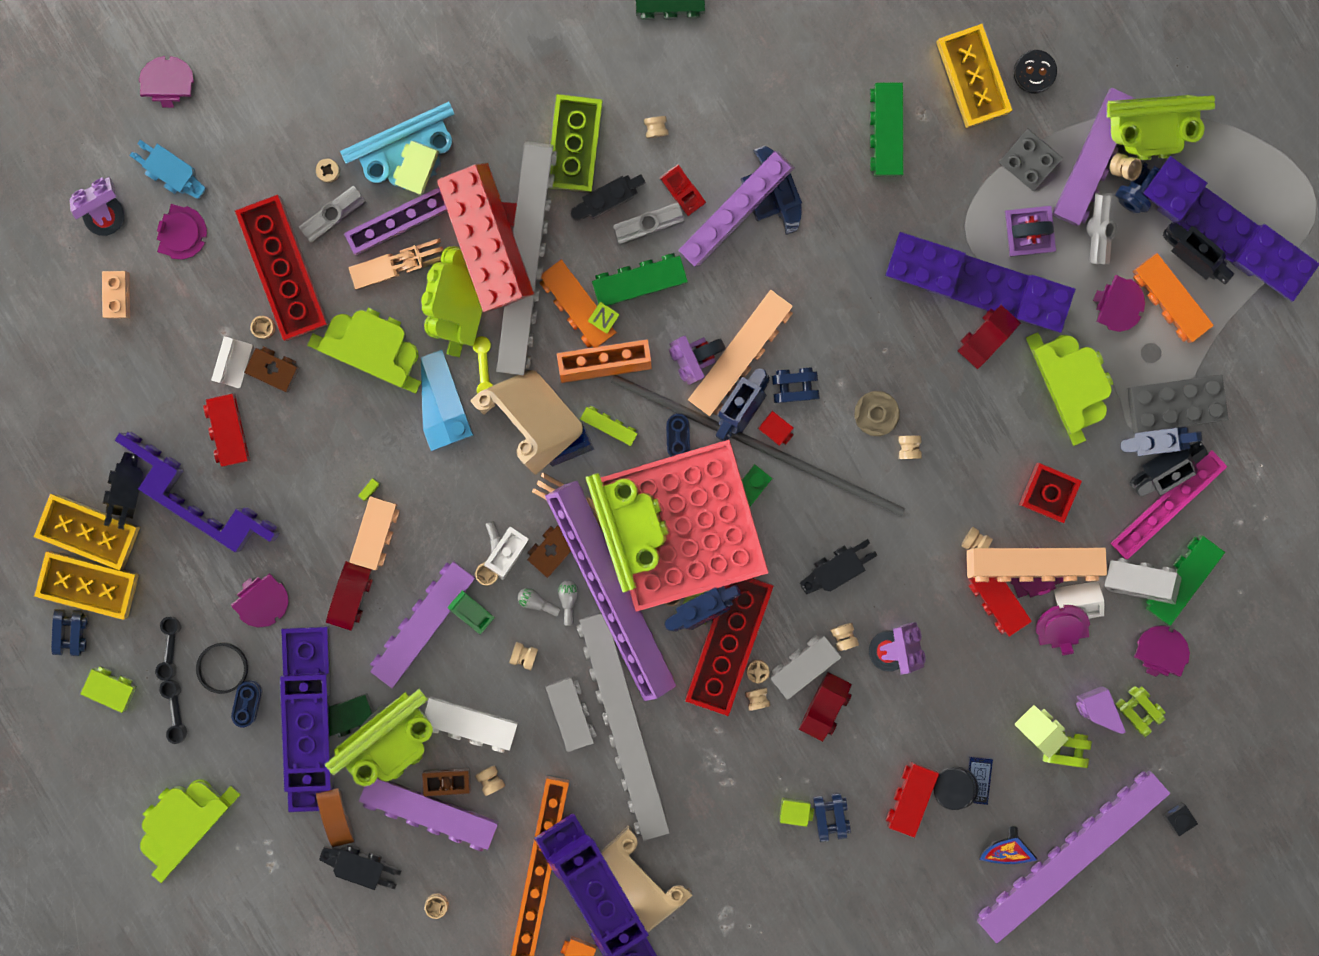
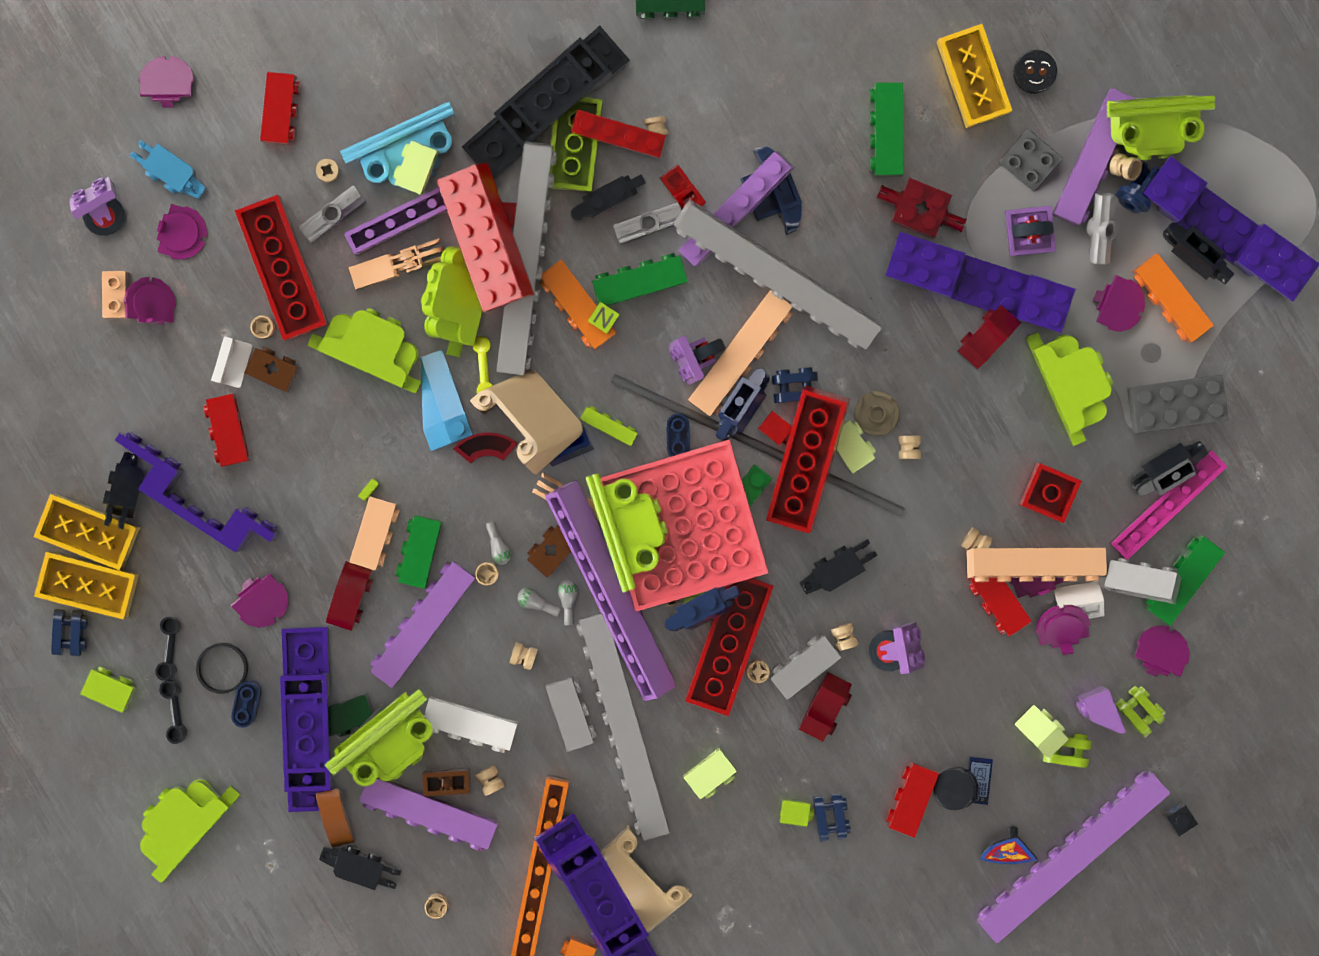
(149, 301): none -> magenta piece
(279, 108): none -> red brick
(418, 551): none -> green brick
(471, 612): green tile -> none
(485, 445): none -> dark red brick
(506, 552): white panel -> none
(545, 99): none -> black bracket
(604, 361): orange brick -> none
(618, 134): none -> red plate
(710, 774): none -> yellowish green brick
(757, 699): tan wheel -> none
(777, 275): none -> light grey brick
(808, 459): none -> red brick
(853, 448): none -> yellowish green brick
(907, 214): none -> dark red brick
(1161, 441): hinge -> none

